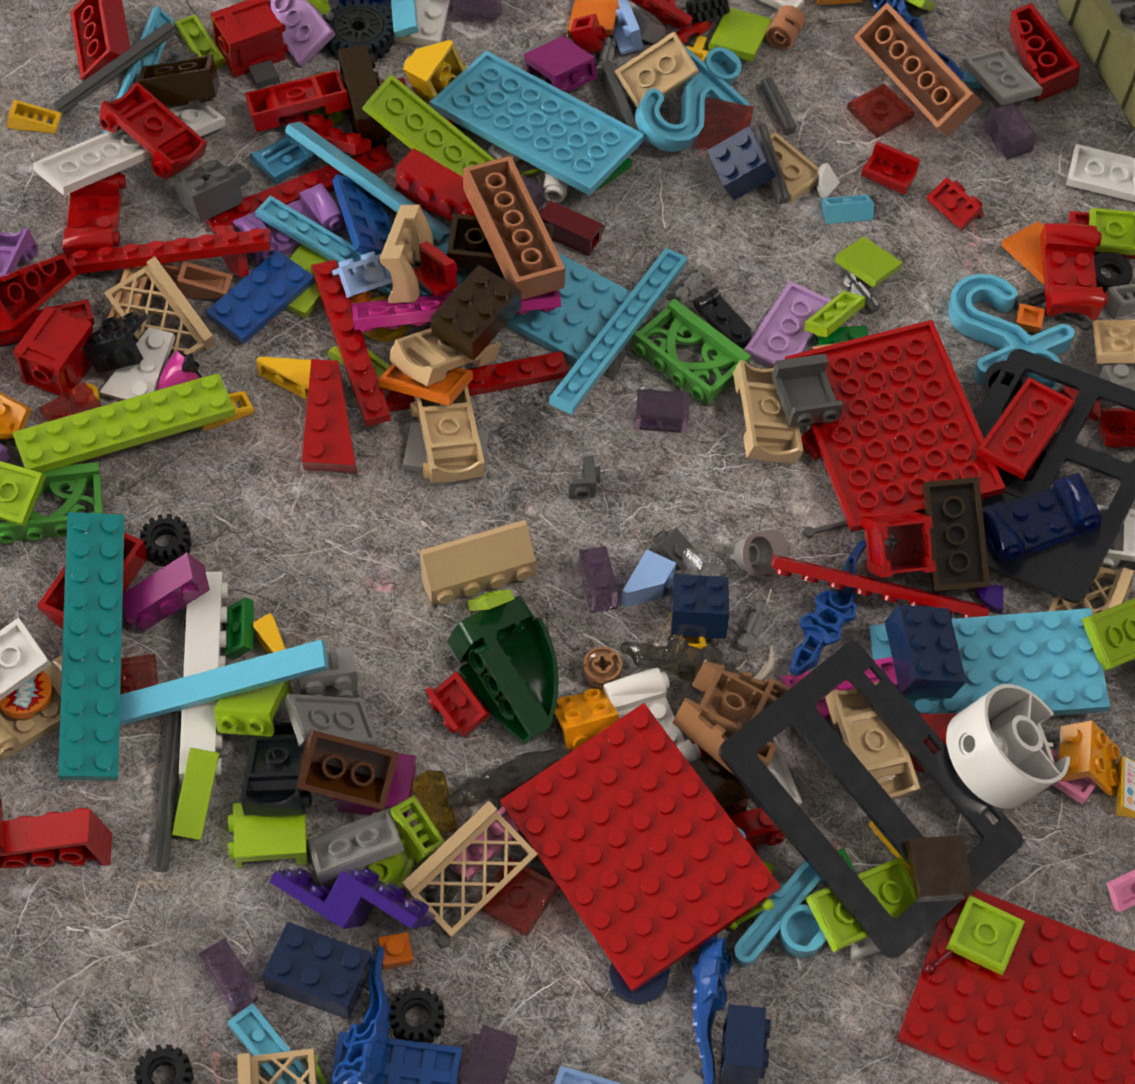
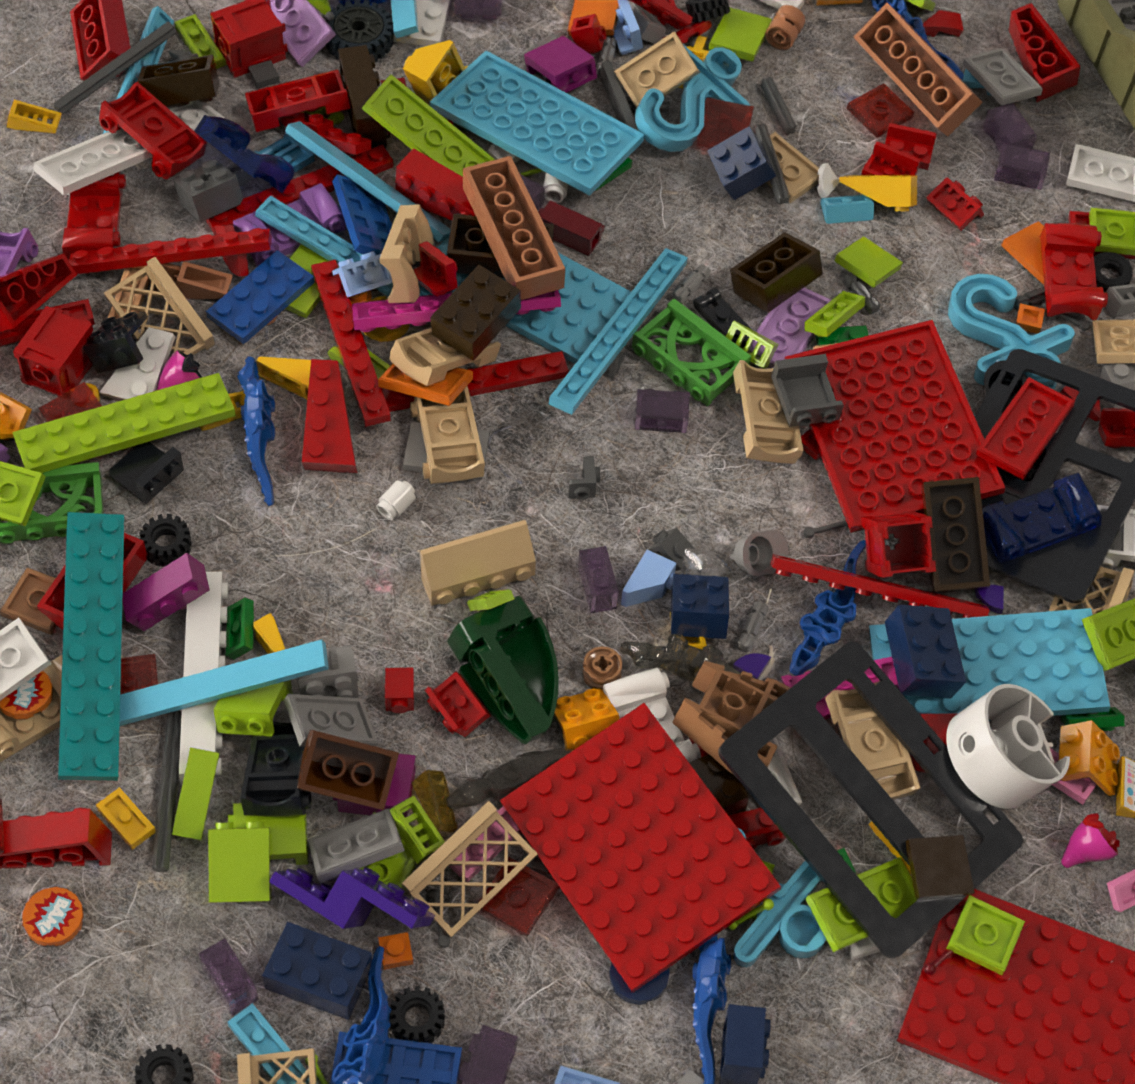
(25, 598): none -> medium nougat tile
(53, 916): none -> tile
(126, 818): none -> yellow plate
(147, 470): none -> black bracket
(233, 141): none -> clear blue piece
(239, 863): none -> lime panel
(258, 423): none -> blue animal
(396, 500): none -> white brick
(399, 689): none -> red brick
(752, 663): none -> dark purple tile
(770, 345): none -> lime slope
(776, 272): none -> dark brown brick
(888, 190): none -> yellow slope
(912, 141): none -> red bracket
(945, 22): none -> red slope
(1022, 166): none -> clear purple brick
(1090, 843): none -> dark pink hat
(1104, 720): none -> green plate

